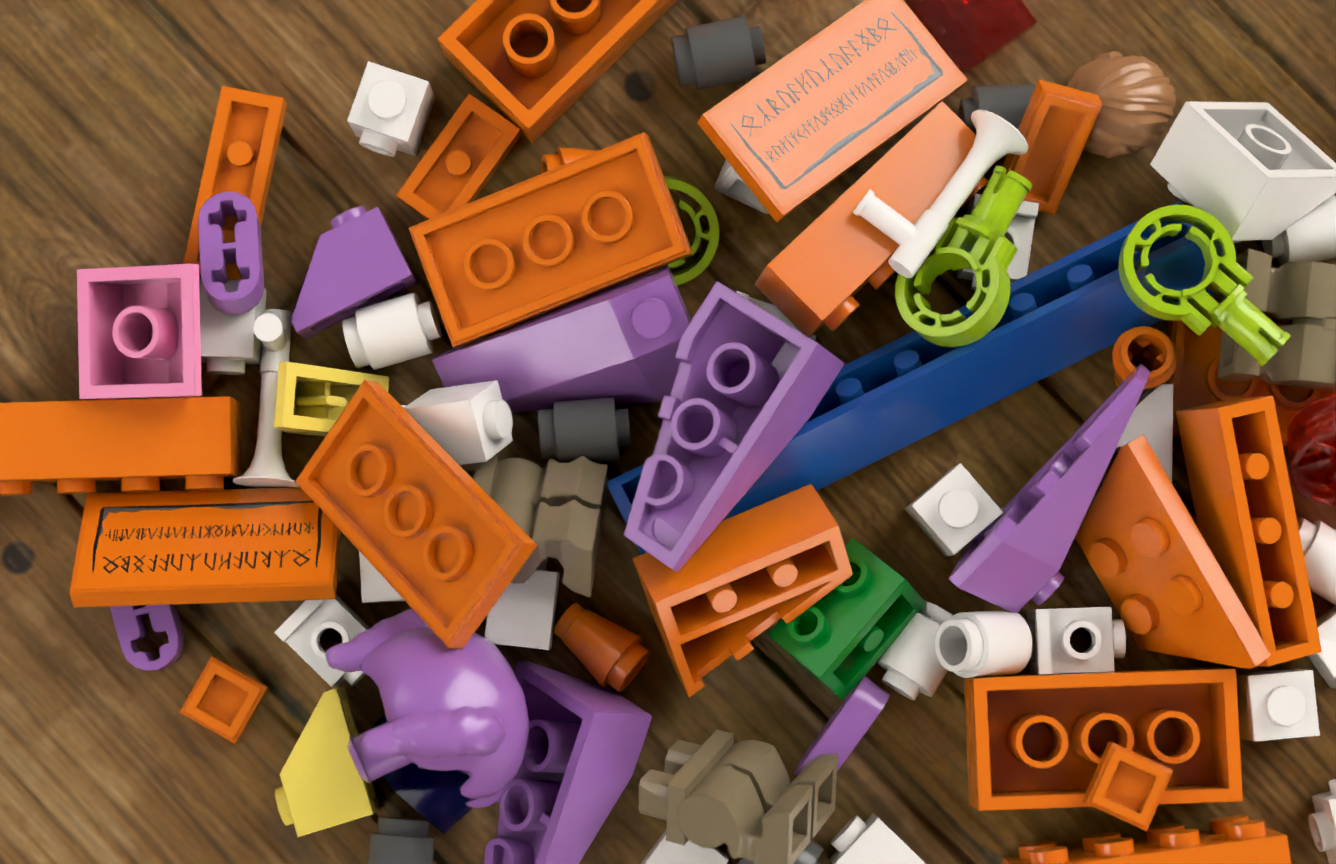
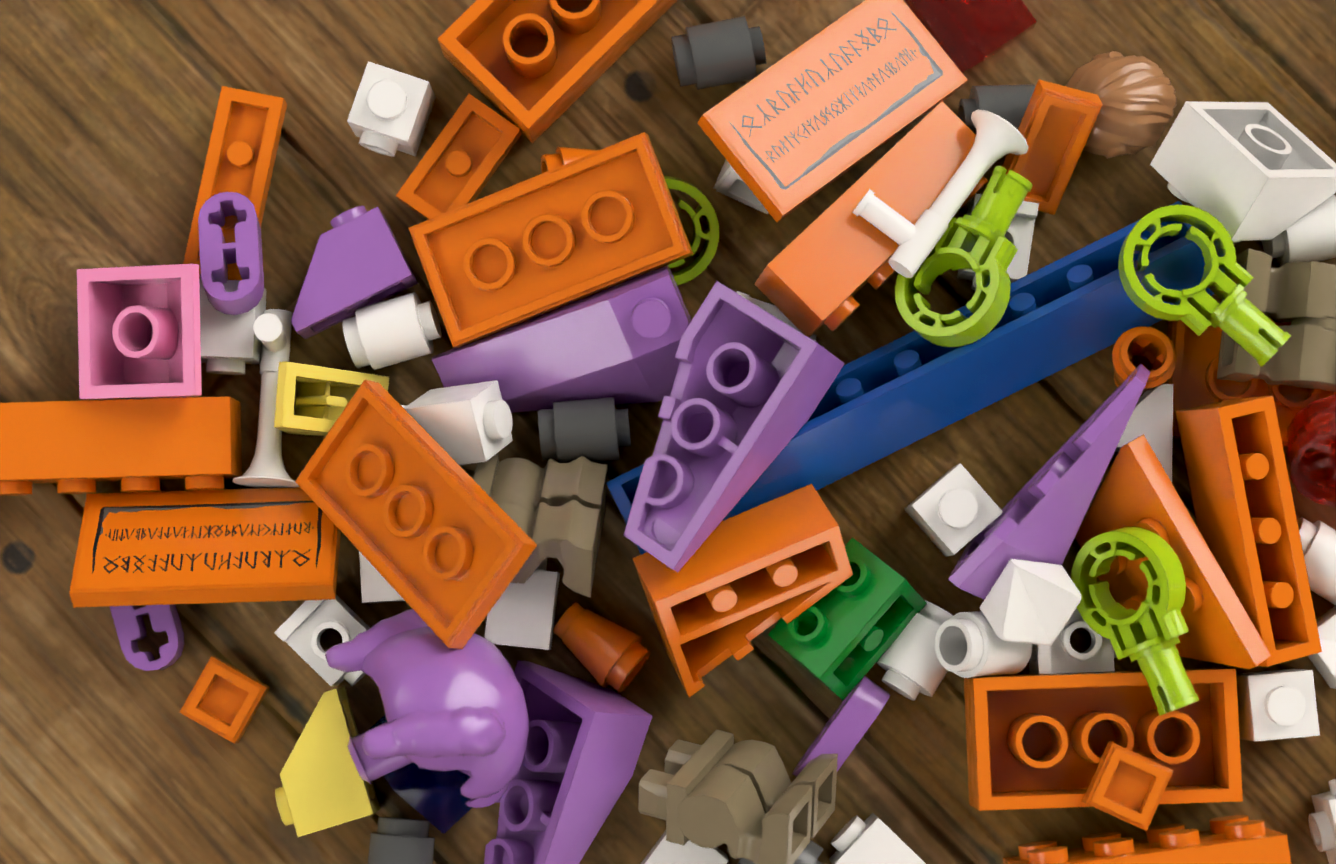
(1031, 602): none -> white slope
(1151, 630): none -> lime pin

